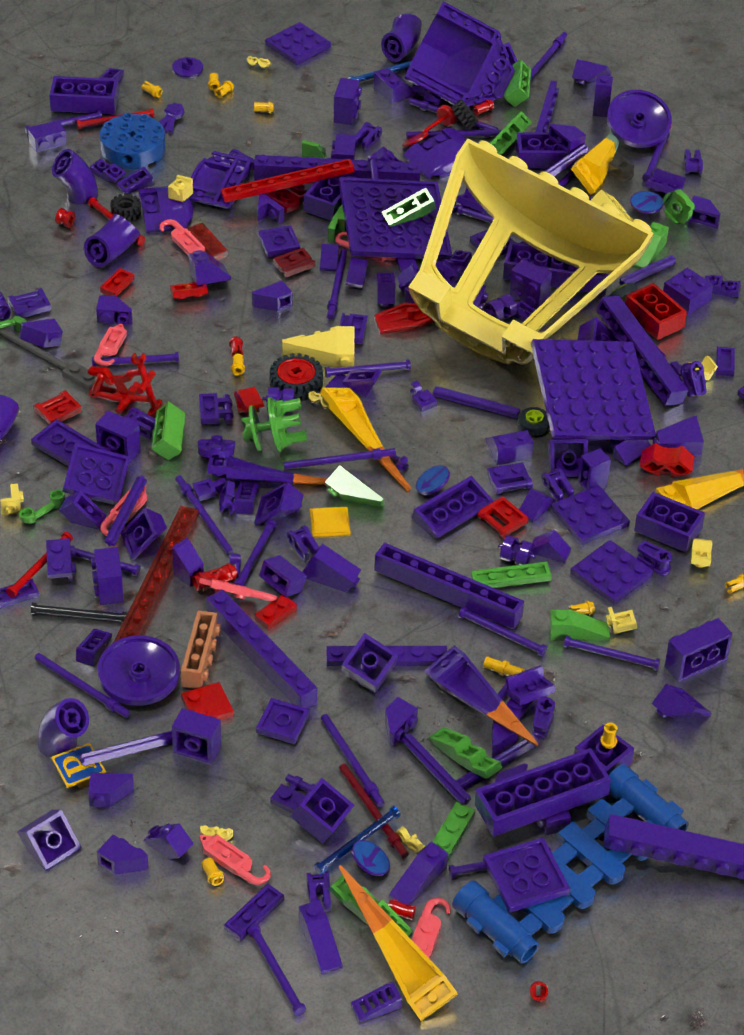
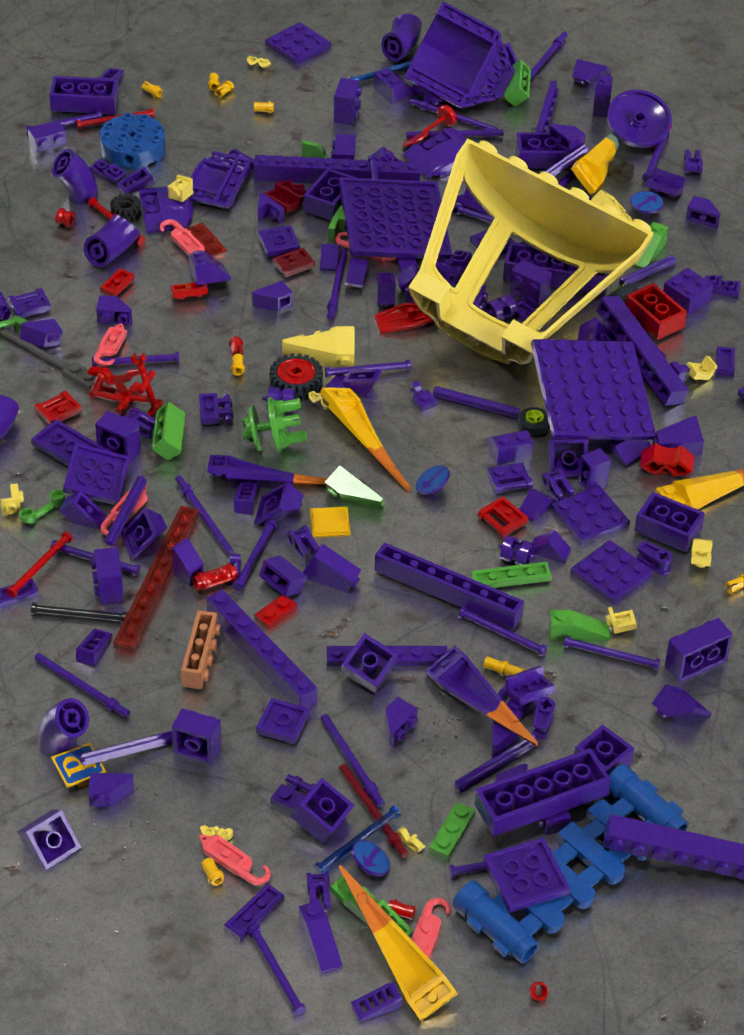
(60, 558): dark purple bracket -> none
(121, 857): dark purple slope -> none
(138, 670): dark purple dish -> none
(169, 840): dark purple slope -> none
(172, 112): dark purple piece -> none
(187, 67): dark purple piece -> none
(207, 489): dark purple plate -> none
(209, 701): red plate -> none
(216, 446): dark purple plate -> none
(227, 497): dark purple plate -> none
(238, 590): coral plate -> none
(246, 398): red slope -> none
(287, 180): red tile -> none
(359, 323): dark purple plate -> none
(368, 135): dark purple piece -> none
(376, 454): dark purple bar -> none
(401, 462): dark purple hand -> none
(410, 208): bright green slope -> none
(420, 874): dark purple slope -> none
(436, 769): dark purple axle -> none
(451, 507): dark purple slope -> none
(464, 114): black tyre -> none
(464, 752): bright green slope -> none
(486, 106): red pin -> none
(509, 133): bright green slope -> none
(584, 608): yellow pin -> none
(609, 738): yellow pin -> none
(685, 205): bright green plate -> none
(694, 379): dark purple piece -> none

